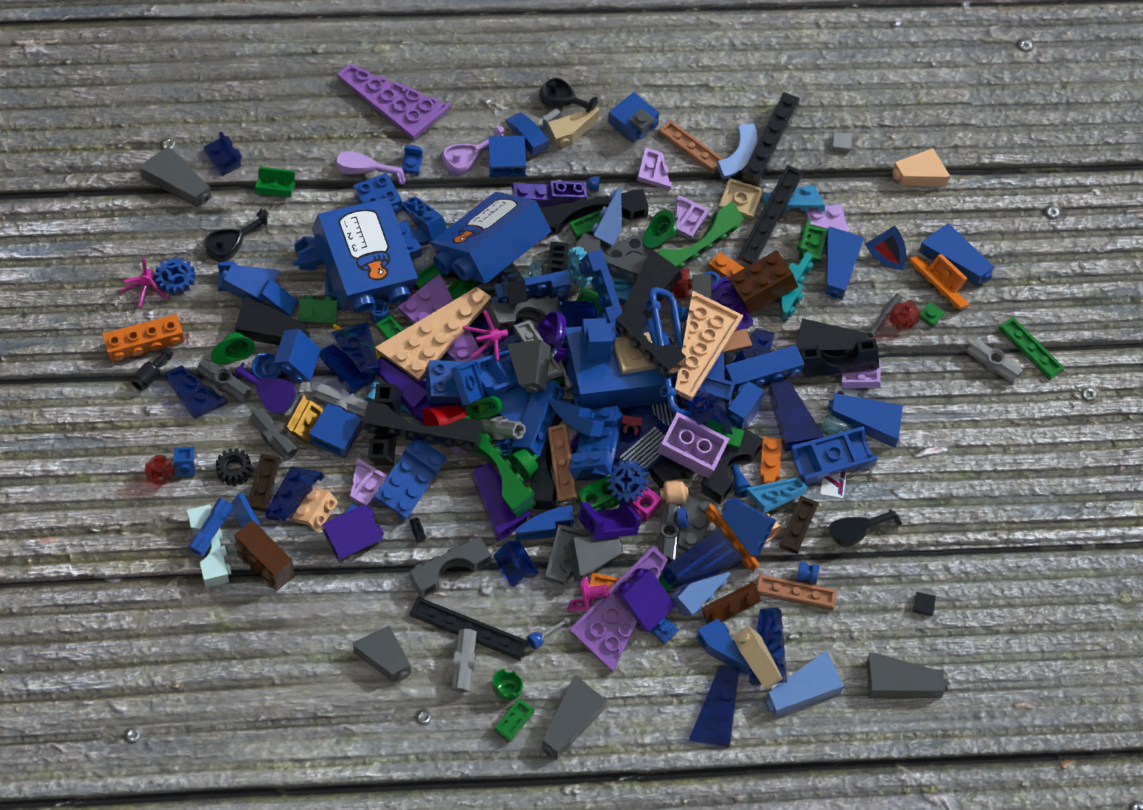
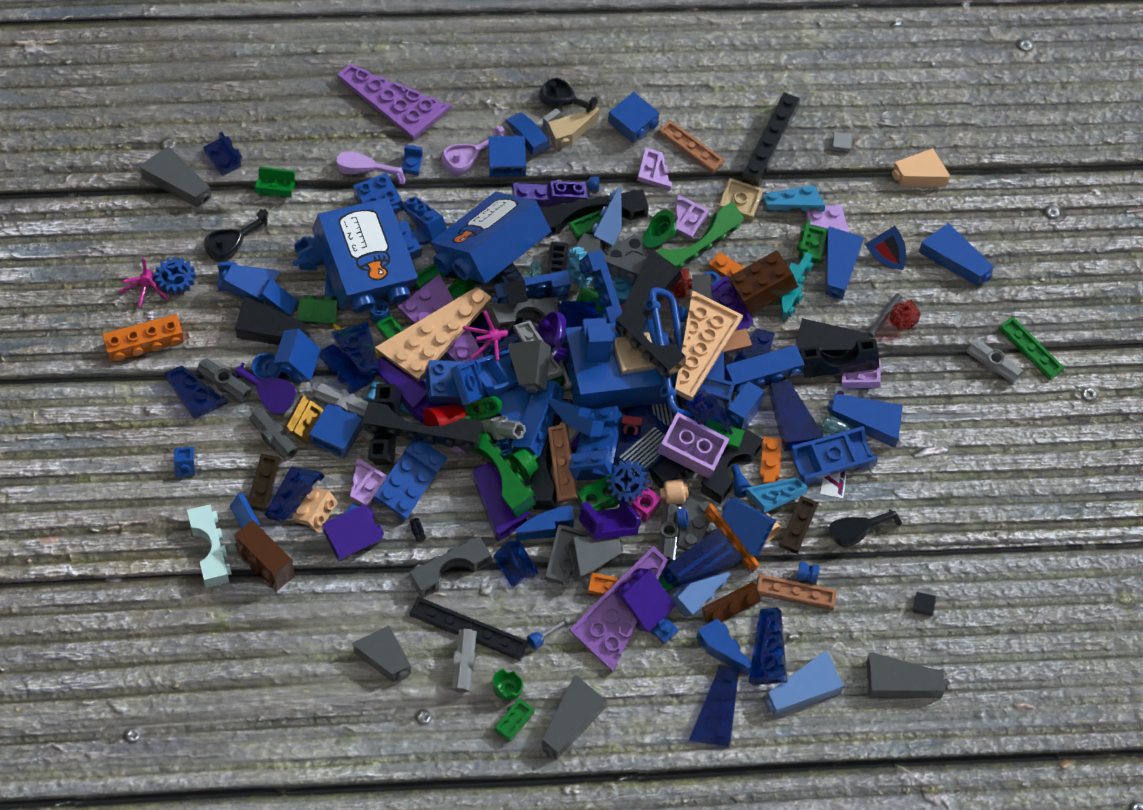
(149, 371): black piece -> none
(159, 470): clear red brick -> none
(218, 514): blue axle -> none
(232, 348): green piece -> none
(233, 477): black tyre -> none
(589, 594): dark pink bracket -> none
(641, 120): dark grey plate -> none
(738, 160): medium blue tile -> none
(757, 656): tan slope -> none
(770, 215): black tile -> none
(931, 314): green plate -> none
(944, 277): orange bracket -> none

